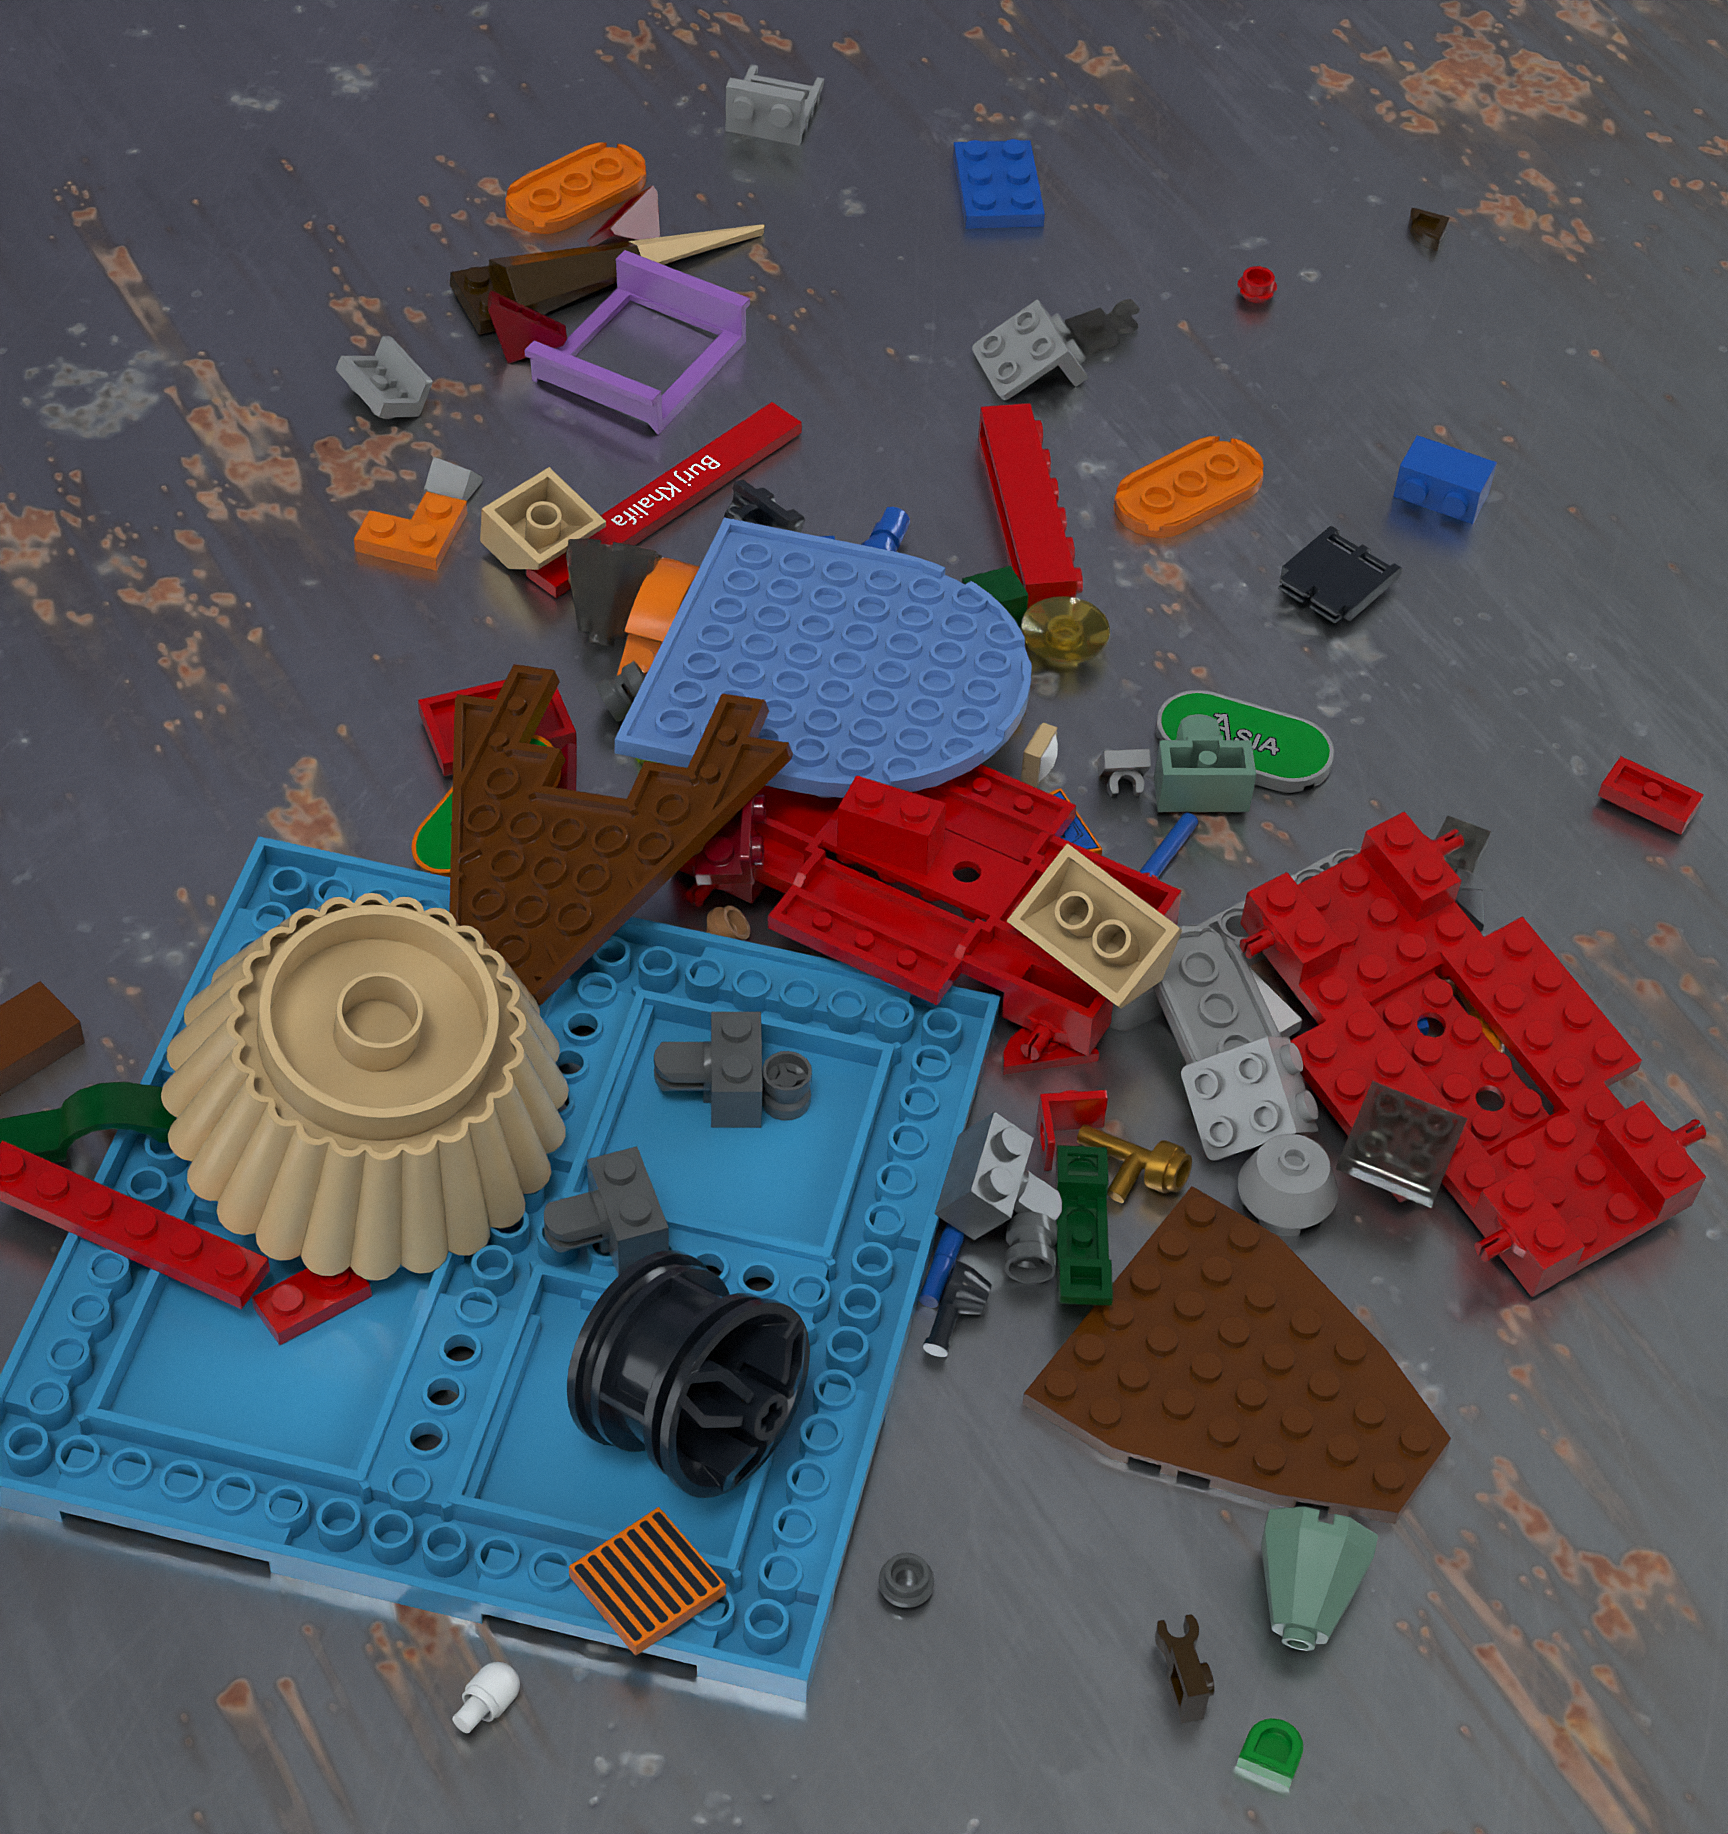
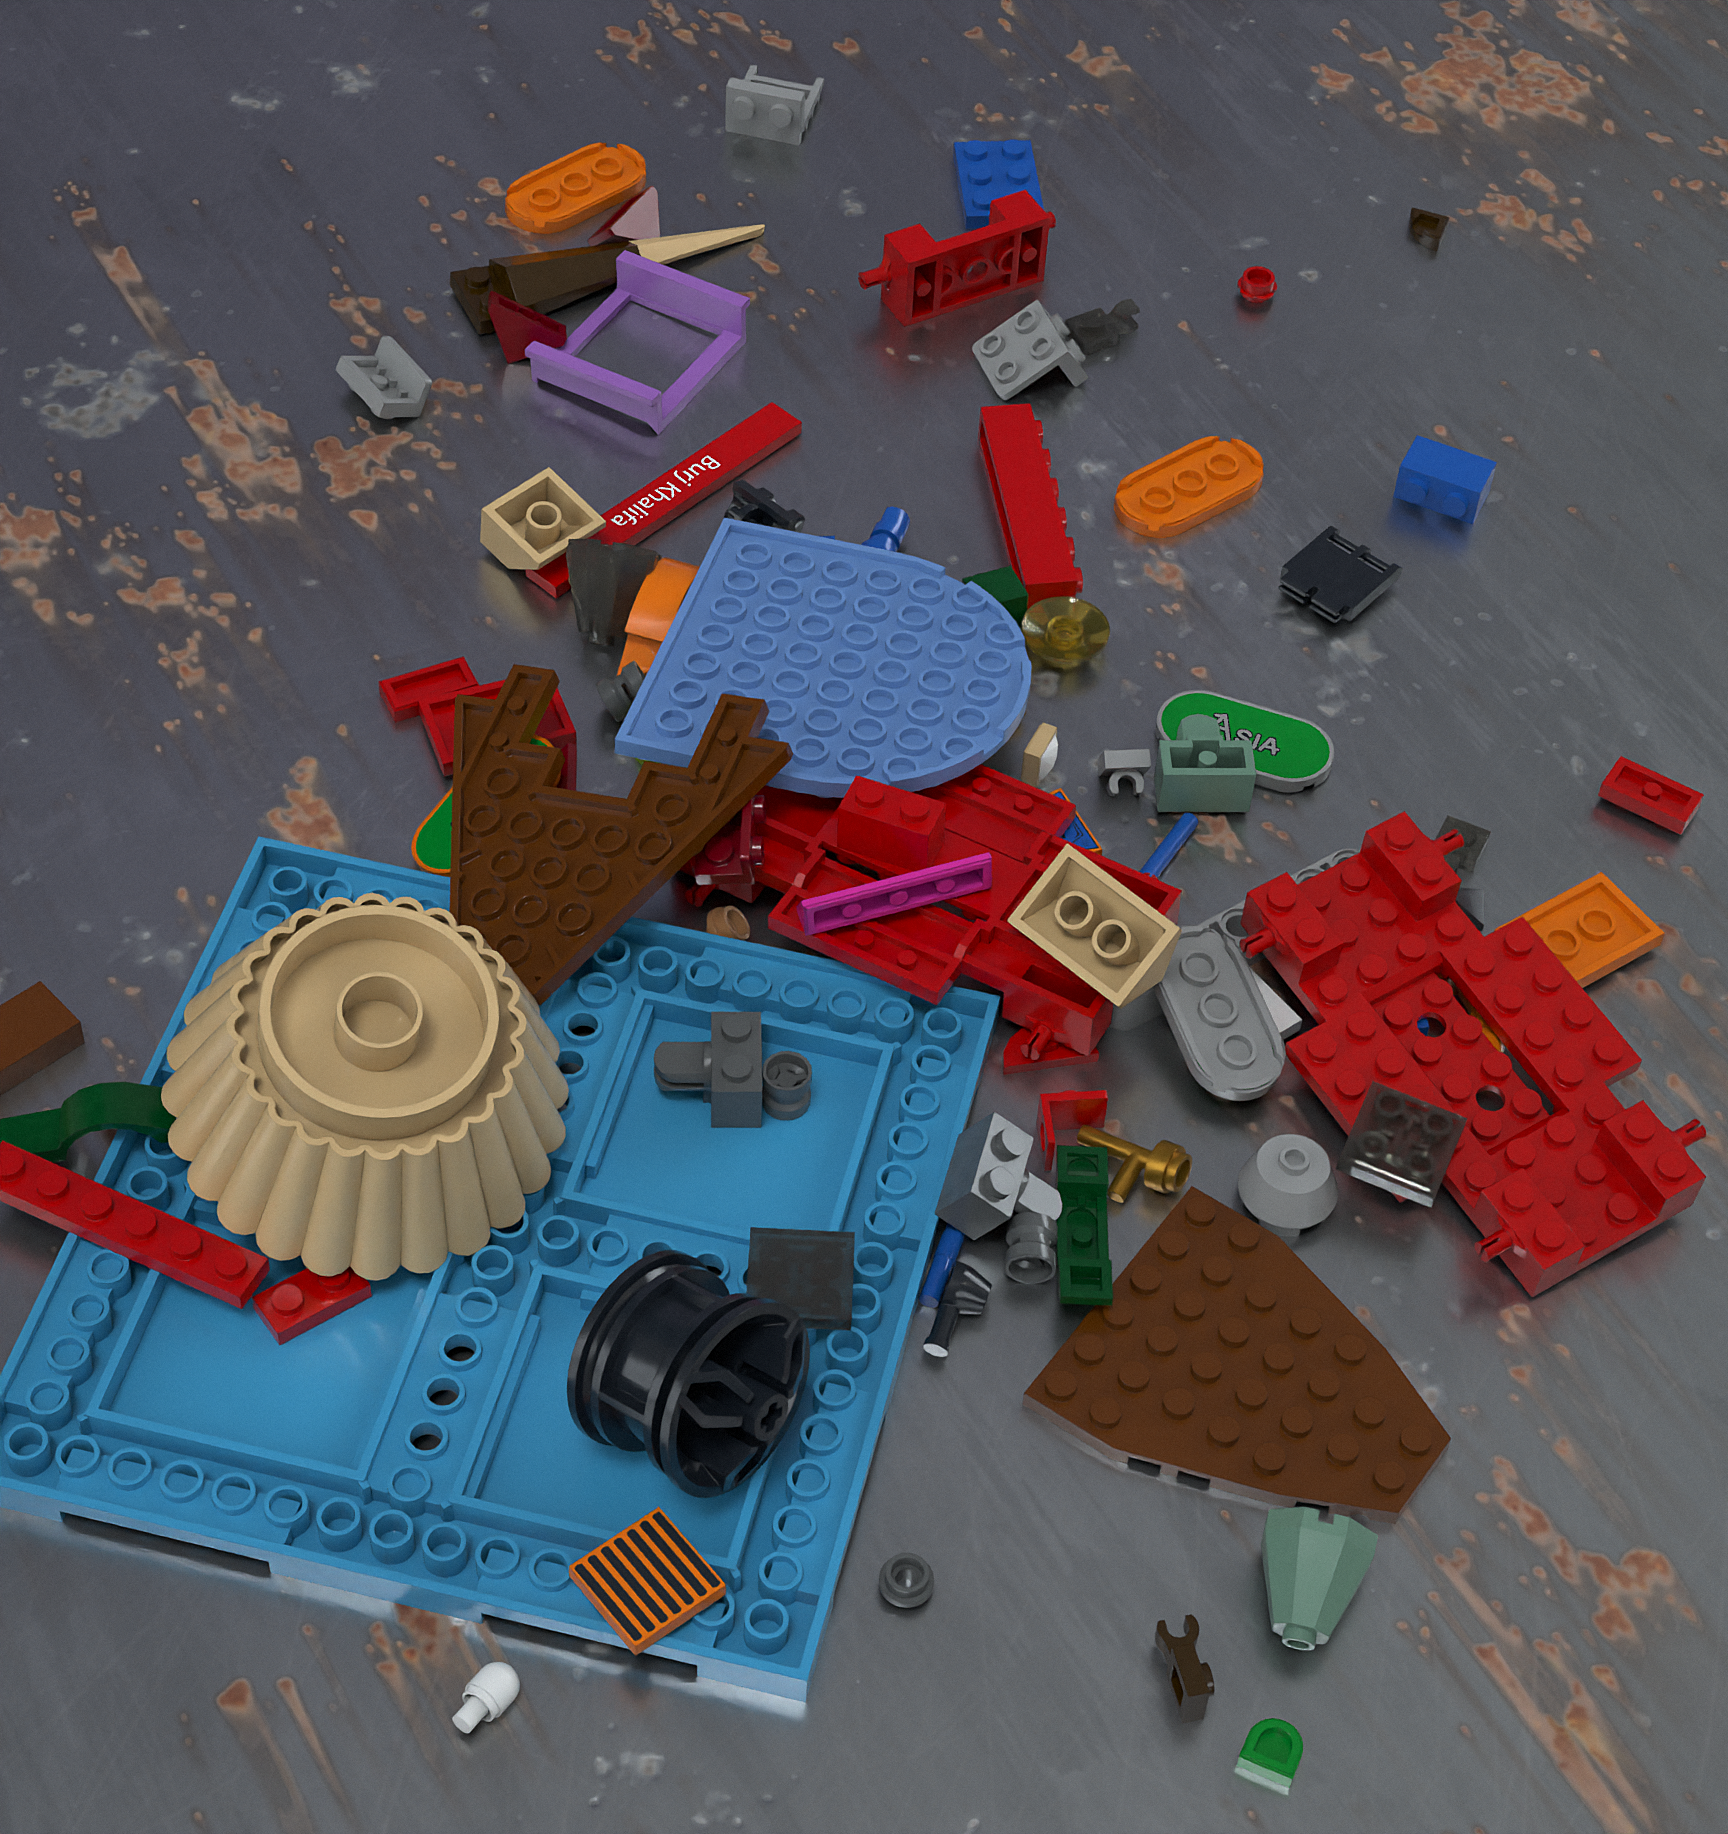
(404, 691): none -> red tile
(415, 541): orange plate -> none
(451, 480): light grey slope -> none
(615, 1212): dark grey brick -> none
(805, 1272): none -> clear smoke tile
(895, 894): none -> dark pink slope
(931, 277): none -> red brick
(1249, 1096): light grey bracket -> none
(1593, 929): none -> orange plate

